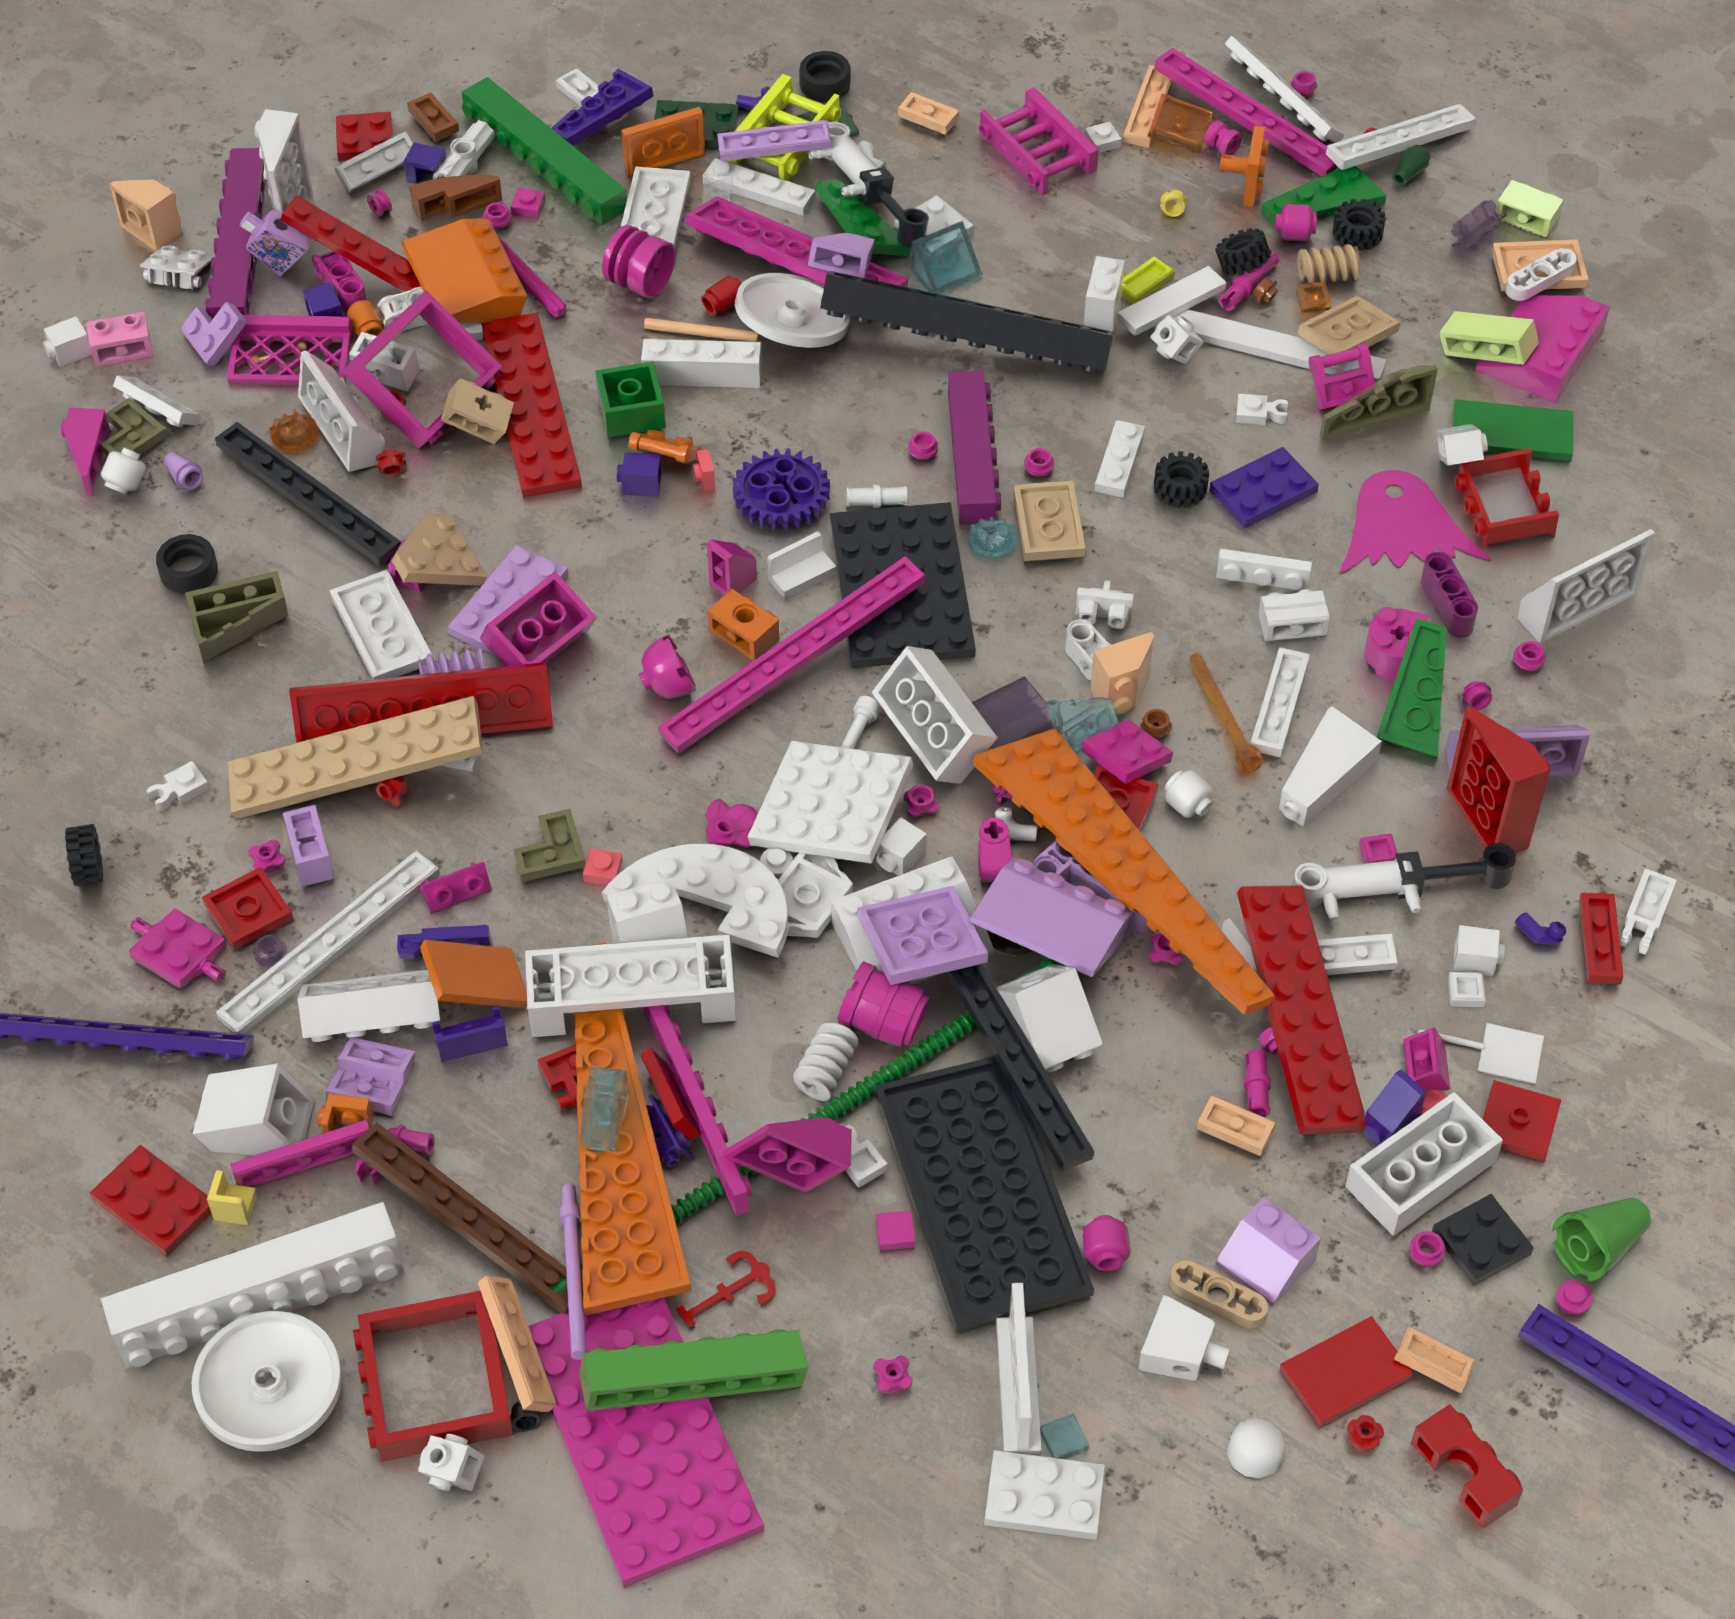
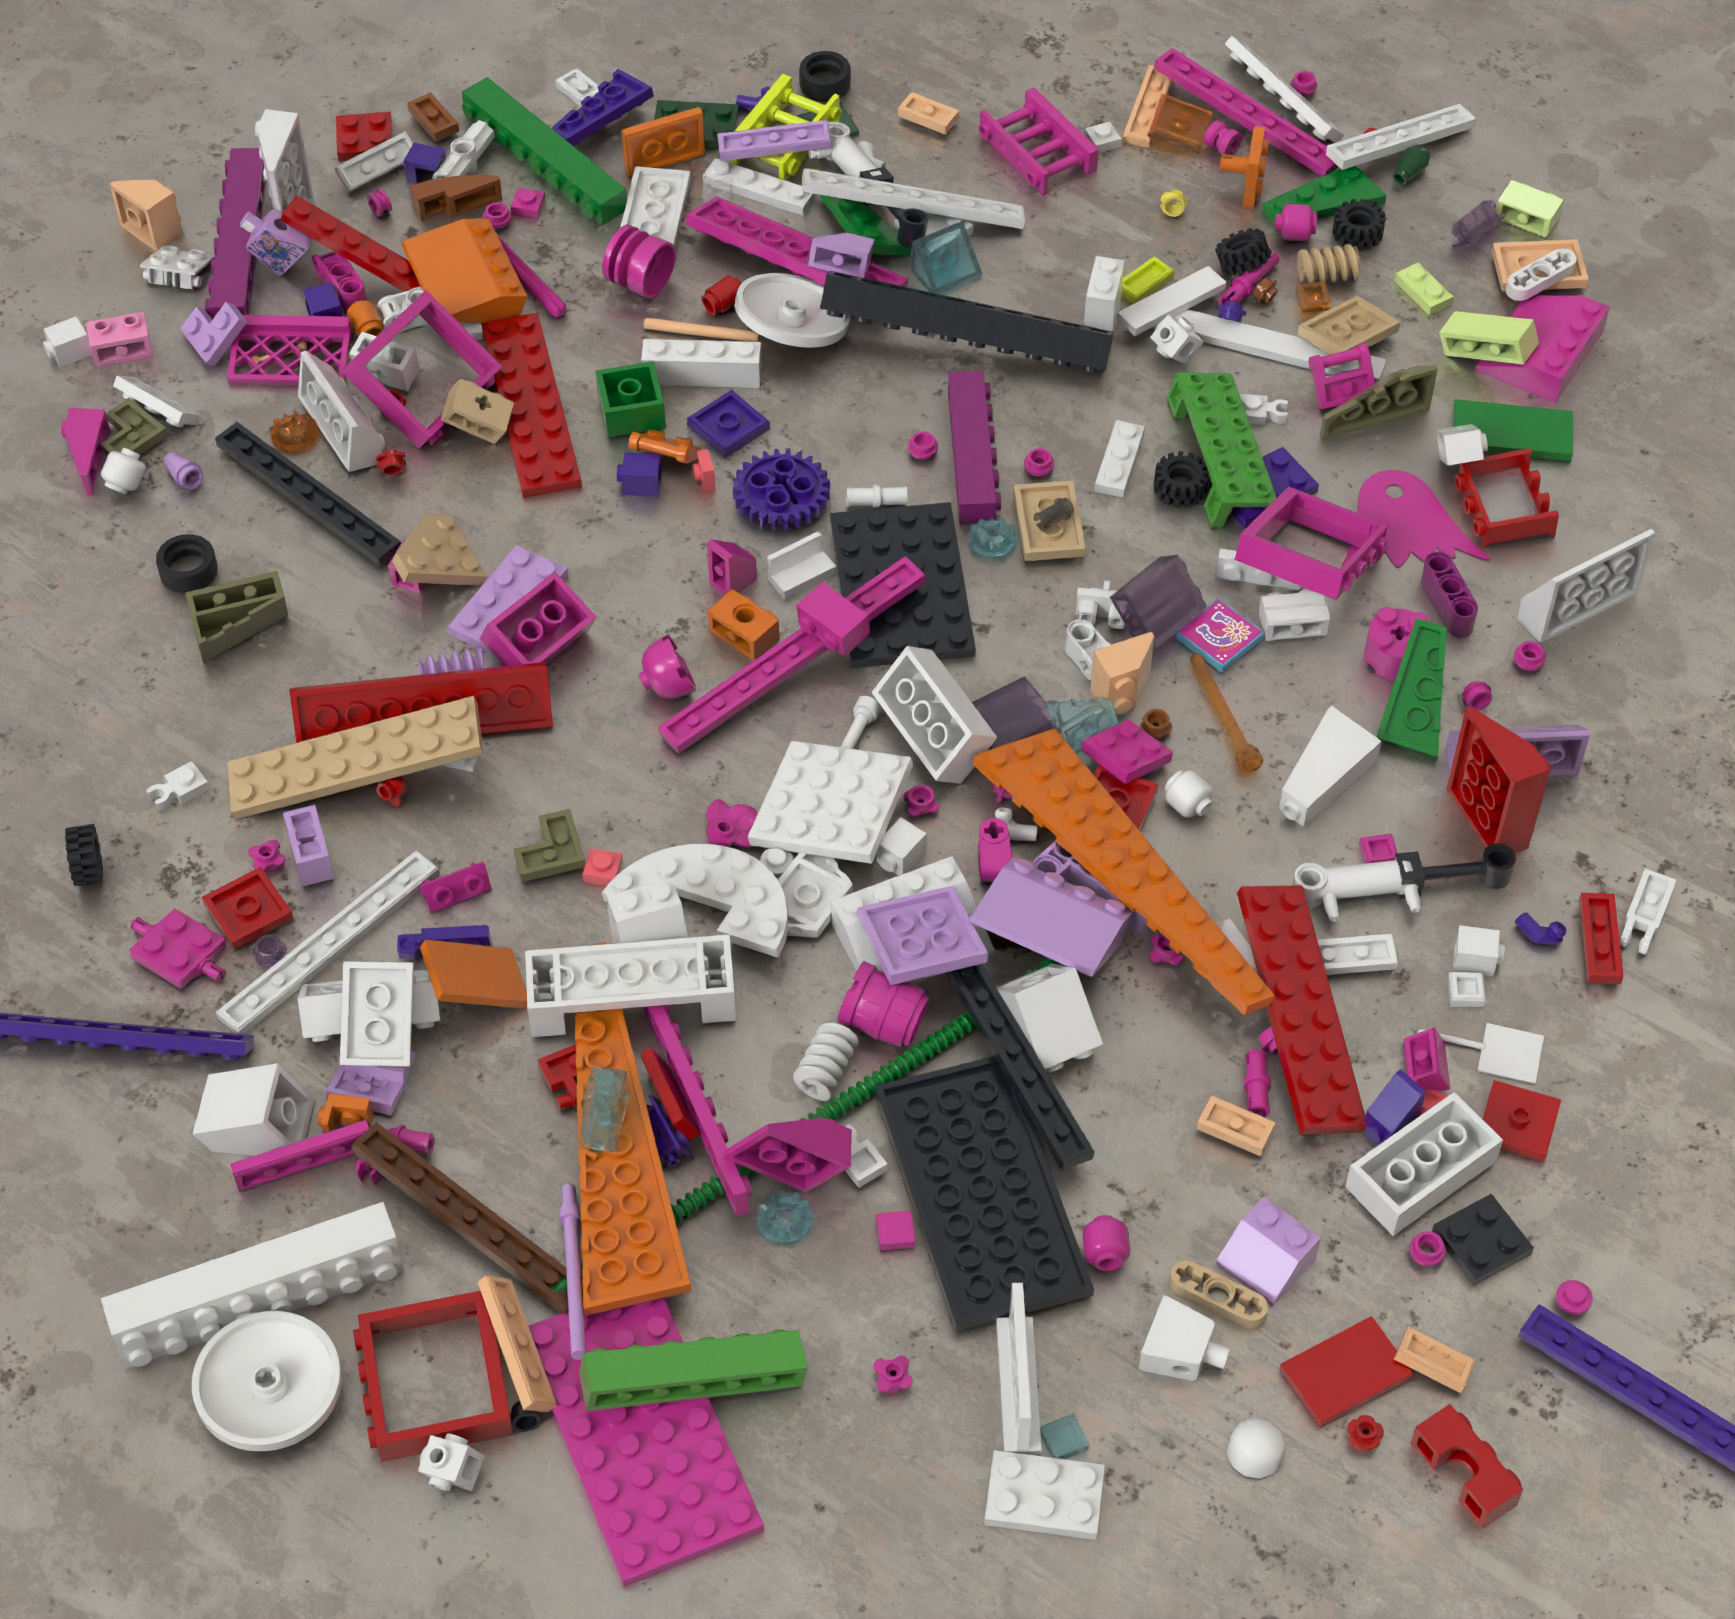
(152, 1200): red plate -> none
(229, 1201): light yellow panel -> none
(376, 1014): none -> white plate
(380, 625): white plate -> none
(470, 1036): dark purple hinge -> none
(728, 423): none -> dark purple tile
(759, 1272): red piece -> none
(782, 1230): none -> clear light blue gear
(833, 619): none -> dark pink brick
(913, 197): none -> white tile
(1060, 510): none -> clear smoke pin
(1159, 599): none -> clear purple brick
(1220, 635): none -> tile
(1225, 442): none -> bright green bracket
(1232, 311): none -> dark purple plate
(1280, 701): white plate -> none
(1320, 515): none -> dark pink window
(1423, 288): none -> yellowish green plate
(1599, 1236): bright green cone -> none

